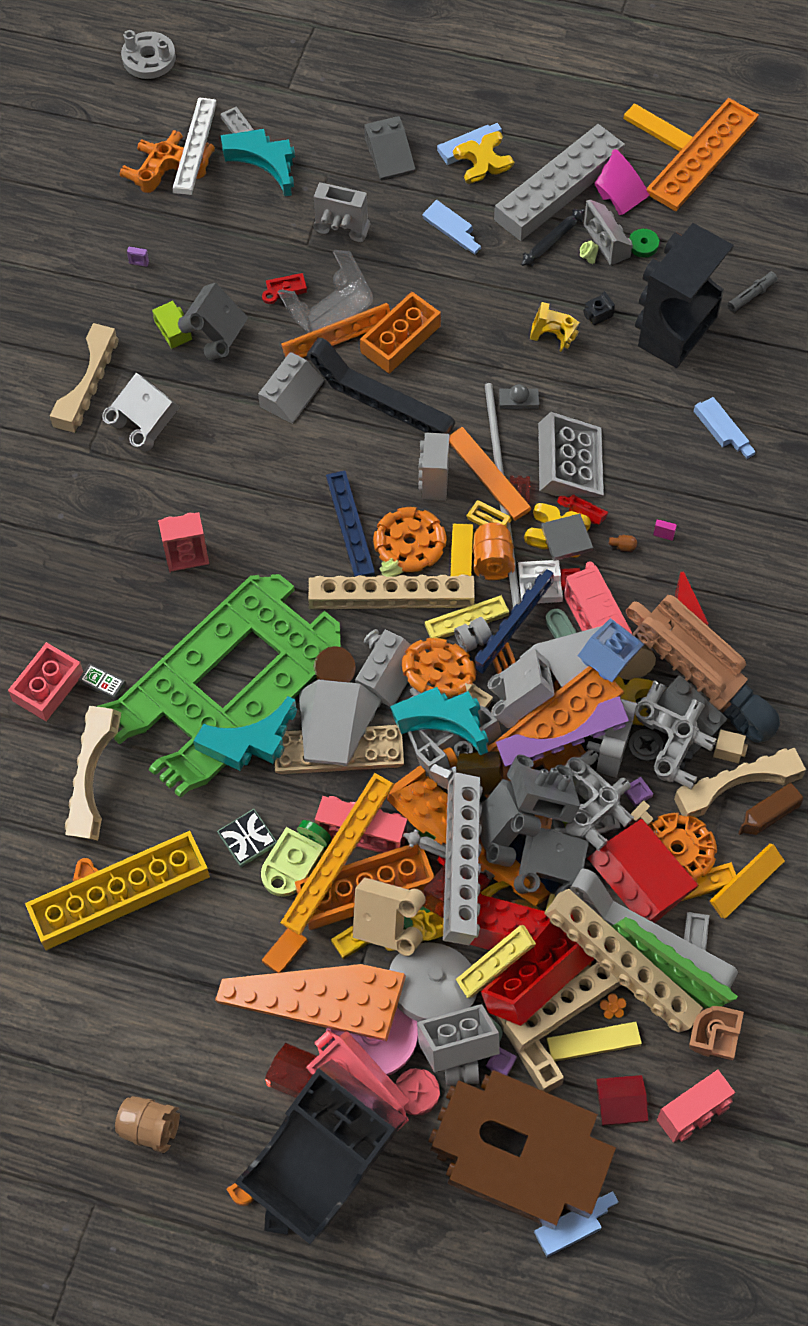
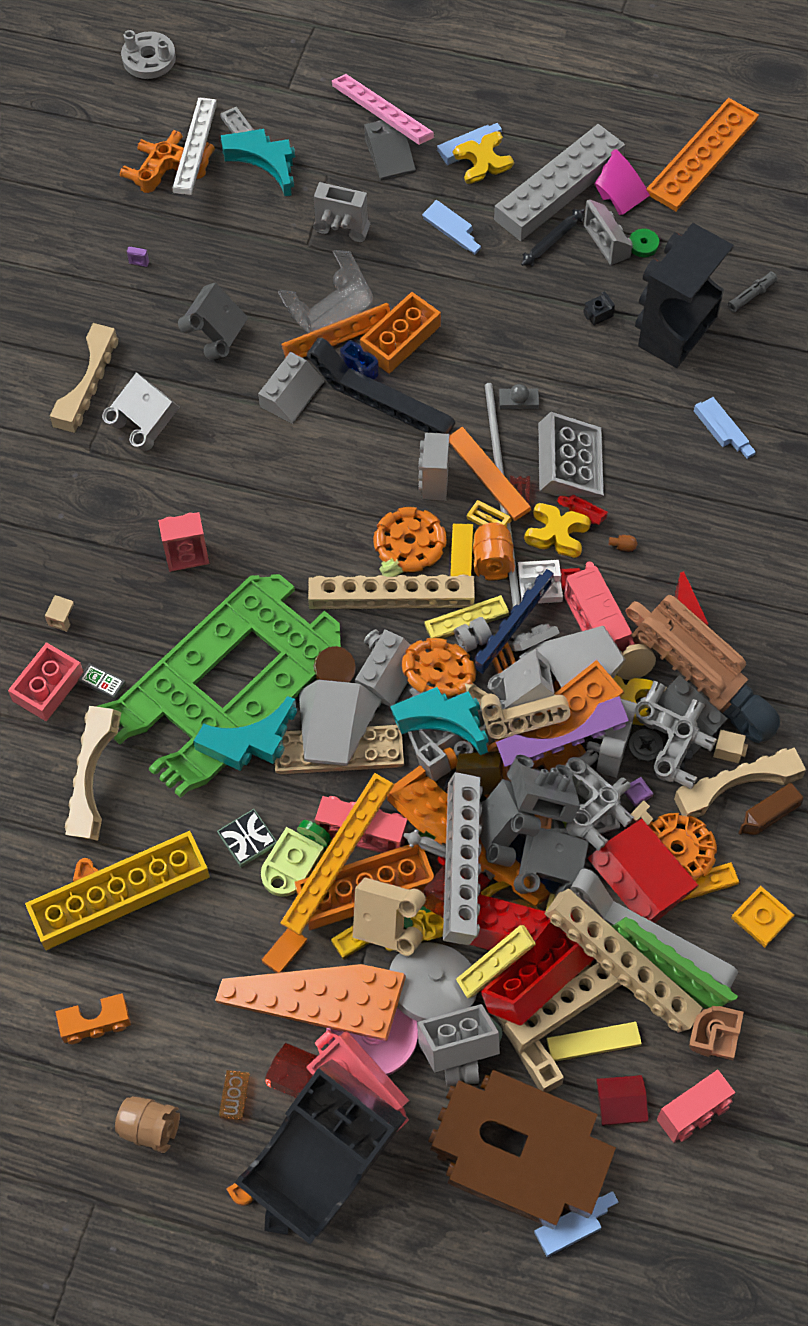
(58, 613): none -> tan panel
(112, 1017): none -> orange arch
(167, 319): lime brick -> none
(234, 1095): none -> clear orange tile
(290, 283): red hinge -> none
(350, 524): dark blue plate -> none
(359, 360): none -> clear blue brick
(383, 109): none -> bright pink tile
(420, 1089): coral tile -> none
(442, 775): light grey tile -> none
(501, 1062): medium lavender tile -> none
(525, 712): none -> tan beam
(529, 639): none -> light grey tile
(554, 322): yellow tile -> none
(559, 623): sand green tile -> none
(566, 537): dark grey tile -> none
(589, 251): yellowish green plate -> none
(610, 650): medium blue slope -> none
(613, 1007): orange plant -> none
(657, 127): light orange tile -> none
(664, 530): dark pink tile -> none
(696, 929): light grey tile -> none
(747, 881): light orange tile -> none
(762, 916): none -> light orange tile

